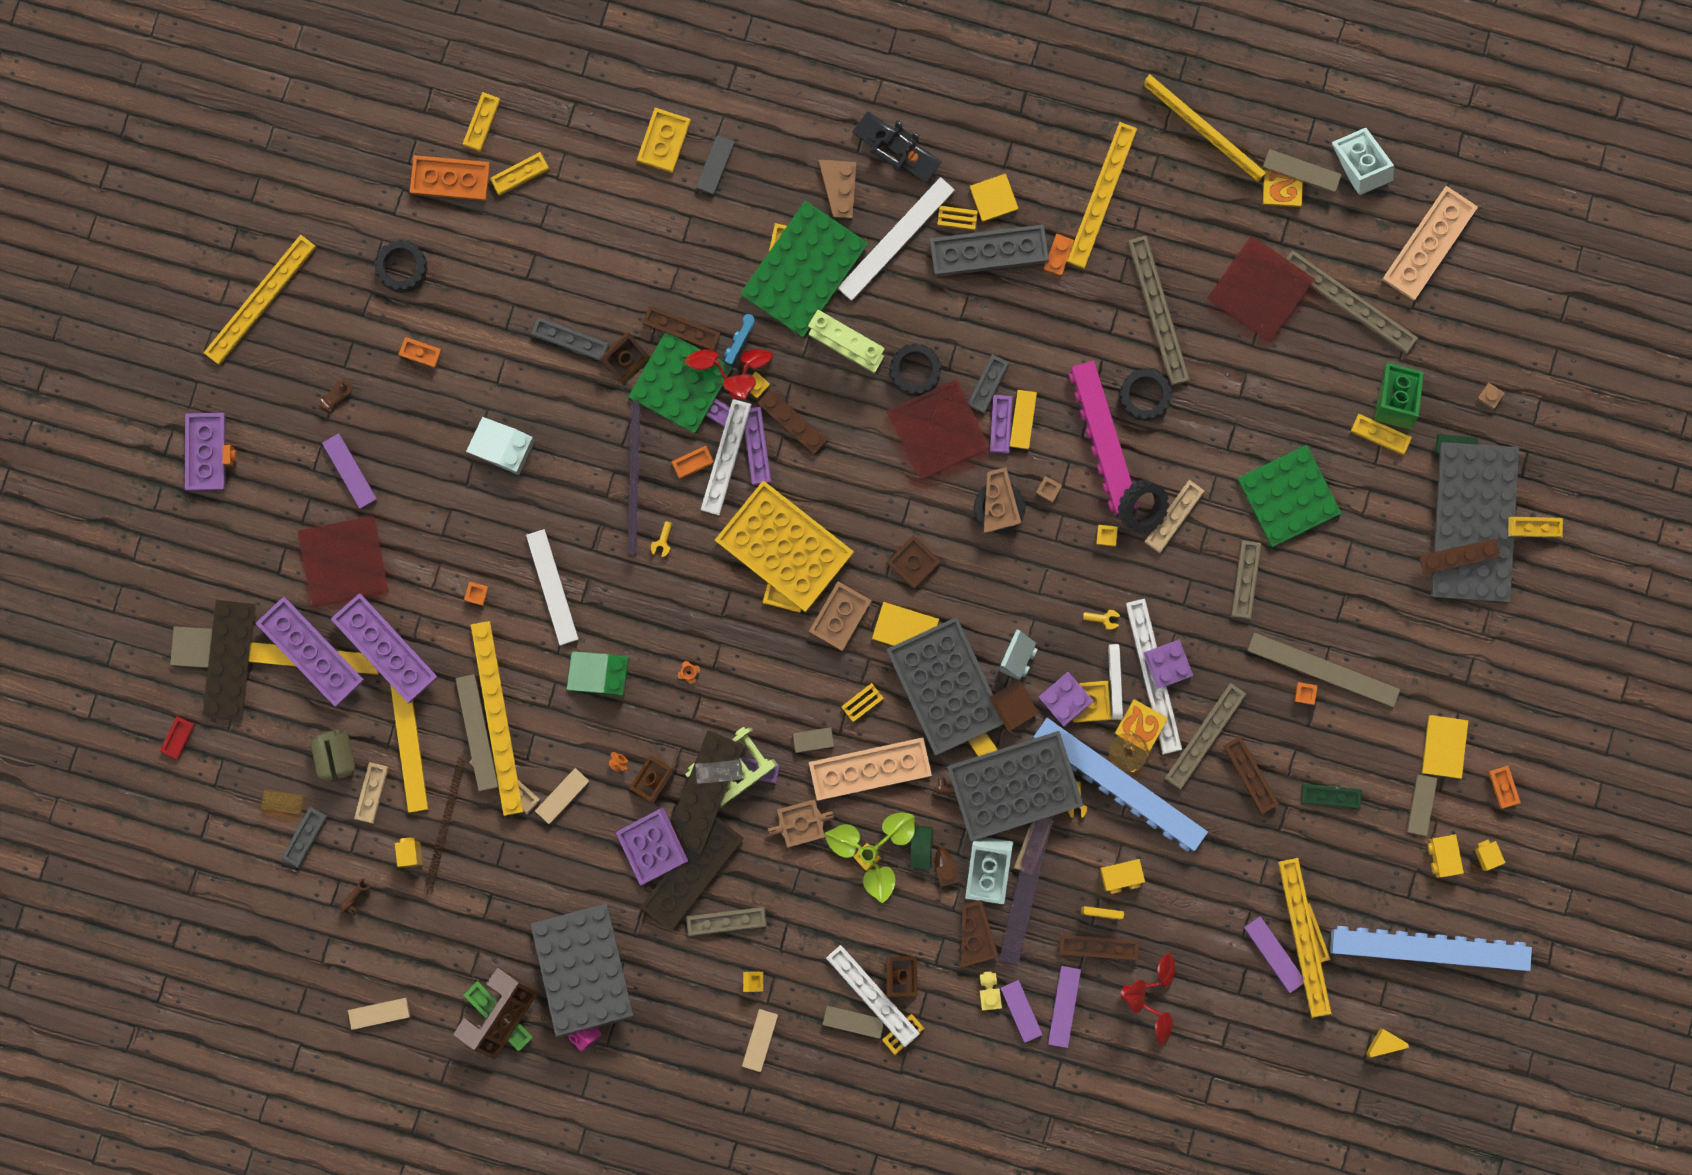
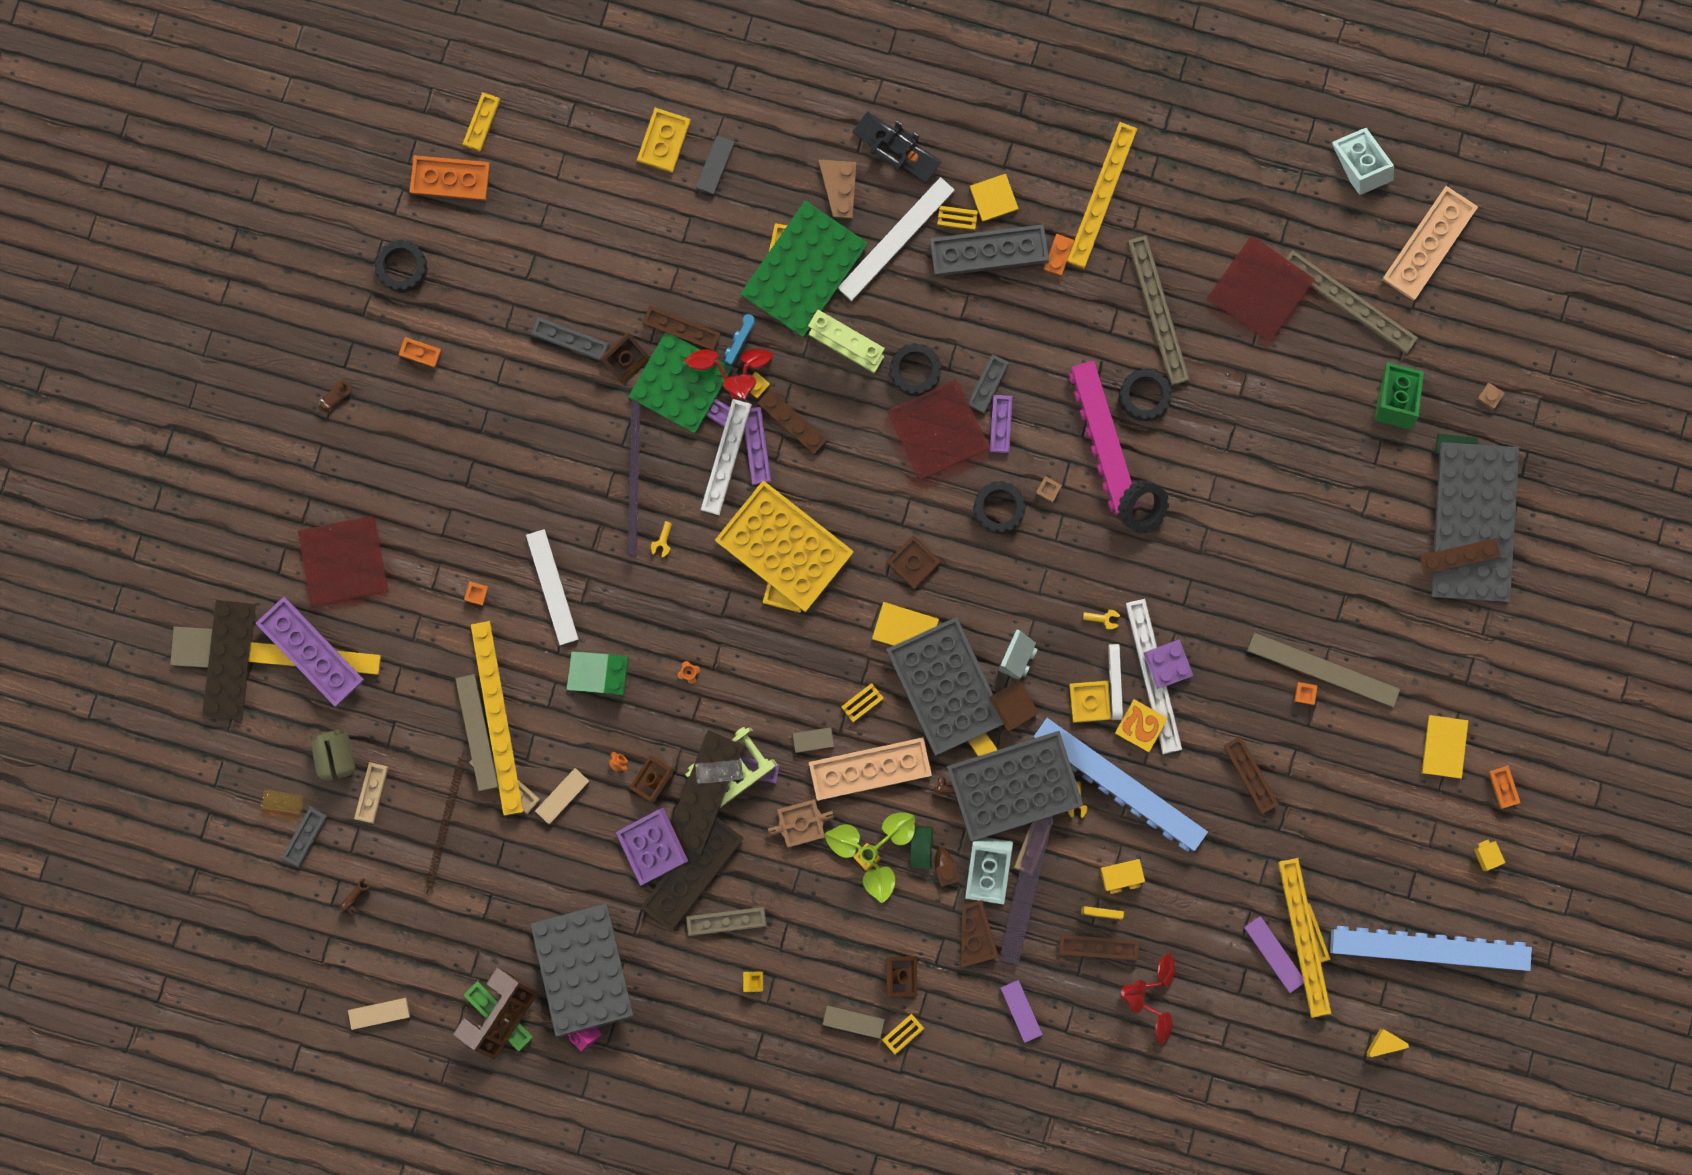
(177, 738): red tile -> none
(204, 451): medium lavender plate -> none
(229, 455): orange plate -> none
(260, 300): yellow tile -> none
(349, 471): medium lavender tile -> none
(384, 648): medium lavender plate -> none
(408, 853): yellow brick -> none
(410, 753): yellow tile -> none
(501, 445): light aqua slope -> none
(519, 173): yellow tile -> none
(692, 462): orange tile -> none
(760, 1040): tan tile -> none
(840, 616): medium nougat plate -> none
(872, 996): white tile -> none
(990, 997): light yellow plate -> none
(1000, 502): medium nougat wing -> none
(1023, 419): yellow tile -> none
(1064, 1006): medium lavender tile -> none
(1066, 699): medium lavender plate -> none
(1106, 535): yellow plate -> none
(1129, 741): clear yellow plate -> none
(1176, 514): tan tile -> none
(1204, 128): yellow tile -> none
(1205, 736): dark tan tile -> none
(1246, 580): dark tan tile -> none
(1281, 190): yellow tile -> none
(1289, 496): green plate -> none
(1301, 171): dark tan tile -> none
(1331, 796): dark green tile -> none
(1381, 434): yellow tile -> none
(1421, 805): dark tan tile -> none
(1445, 856): yellow brick -> none
(1535, 527): yellow tile -> none

